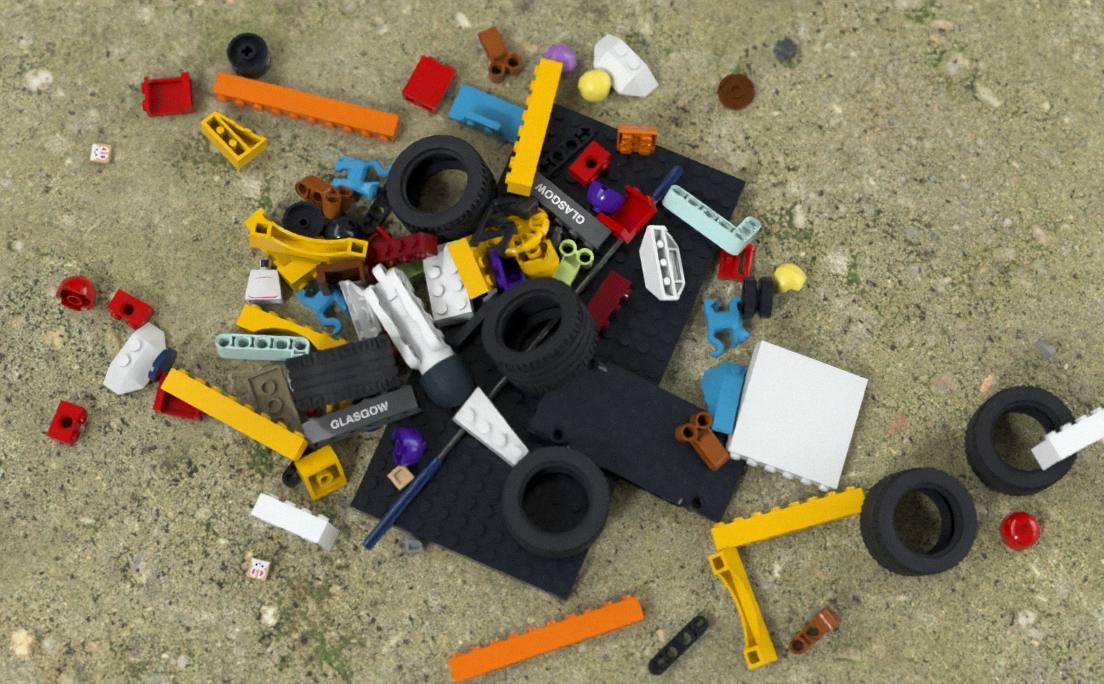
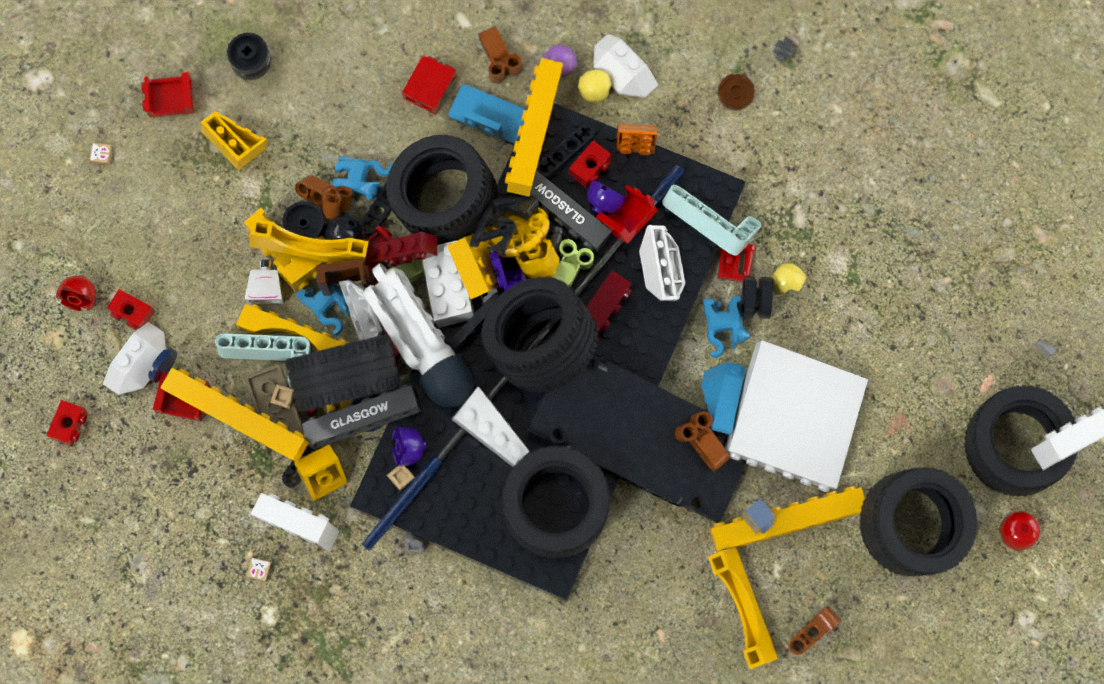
(282, 396): none -> tan tile
(306, 107): orange brick -> none
(546, 639): orange brick -> none
(675, 643): black beam -> none
(759, 517): none -> sand blue brick

